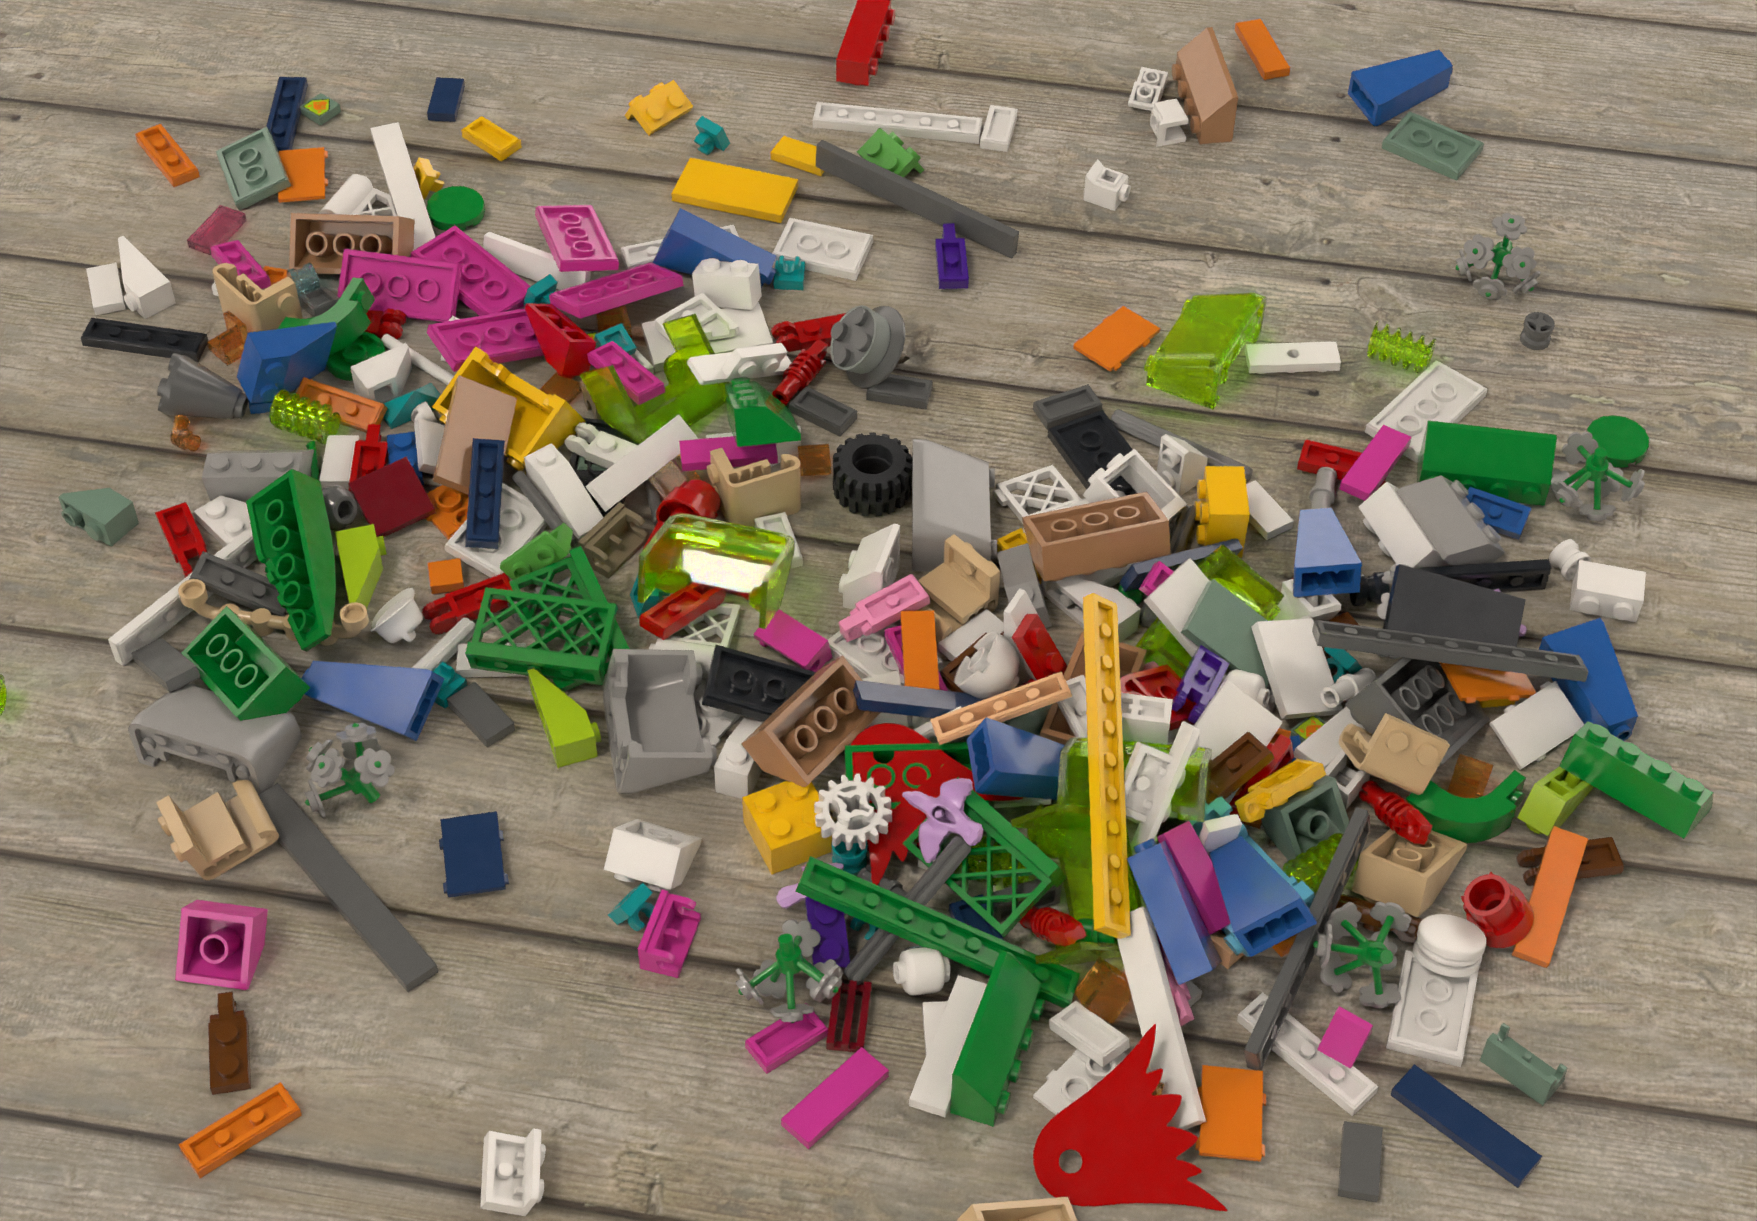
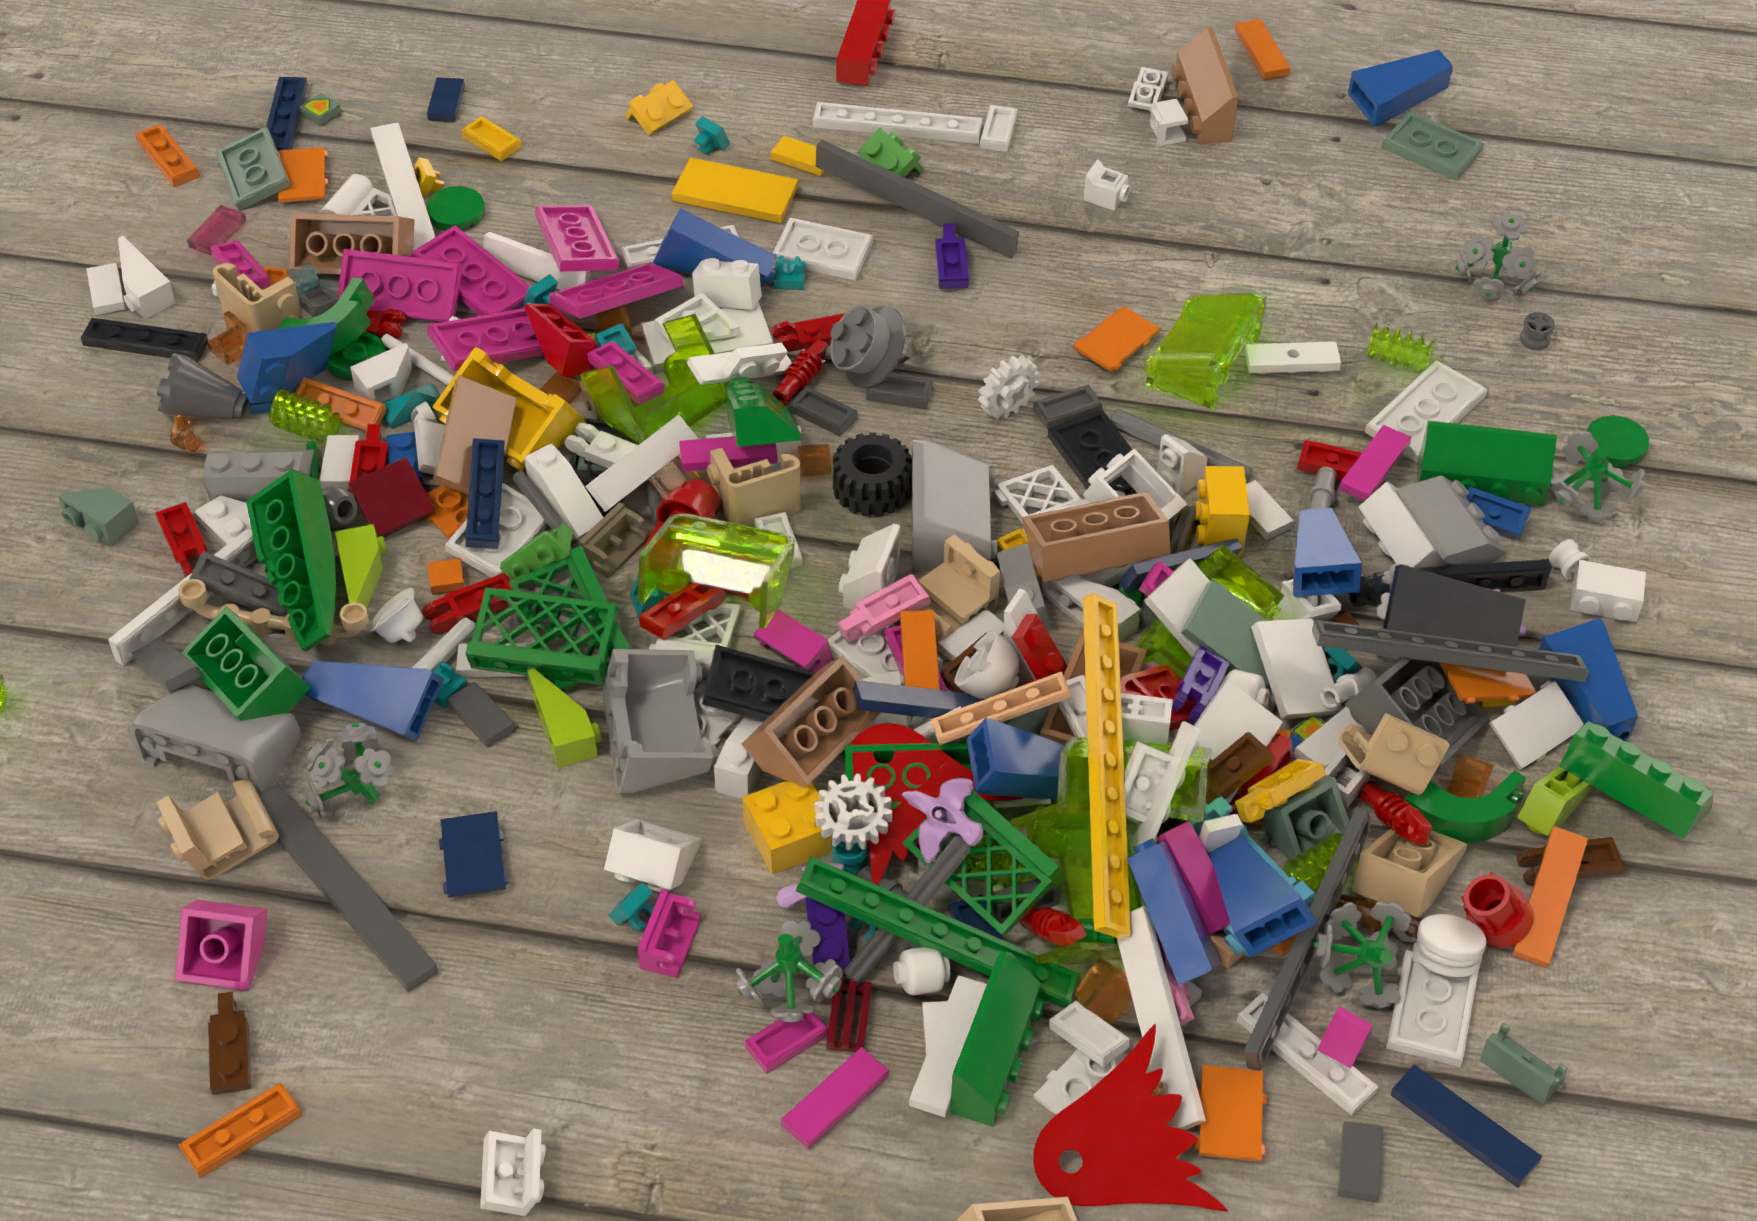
(1009, 387): none -> white gear

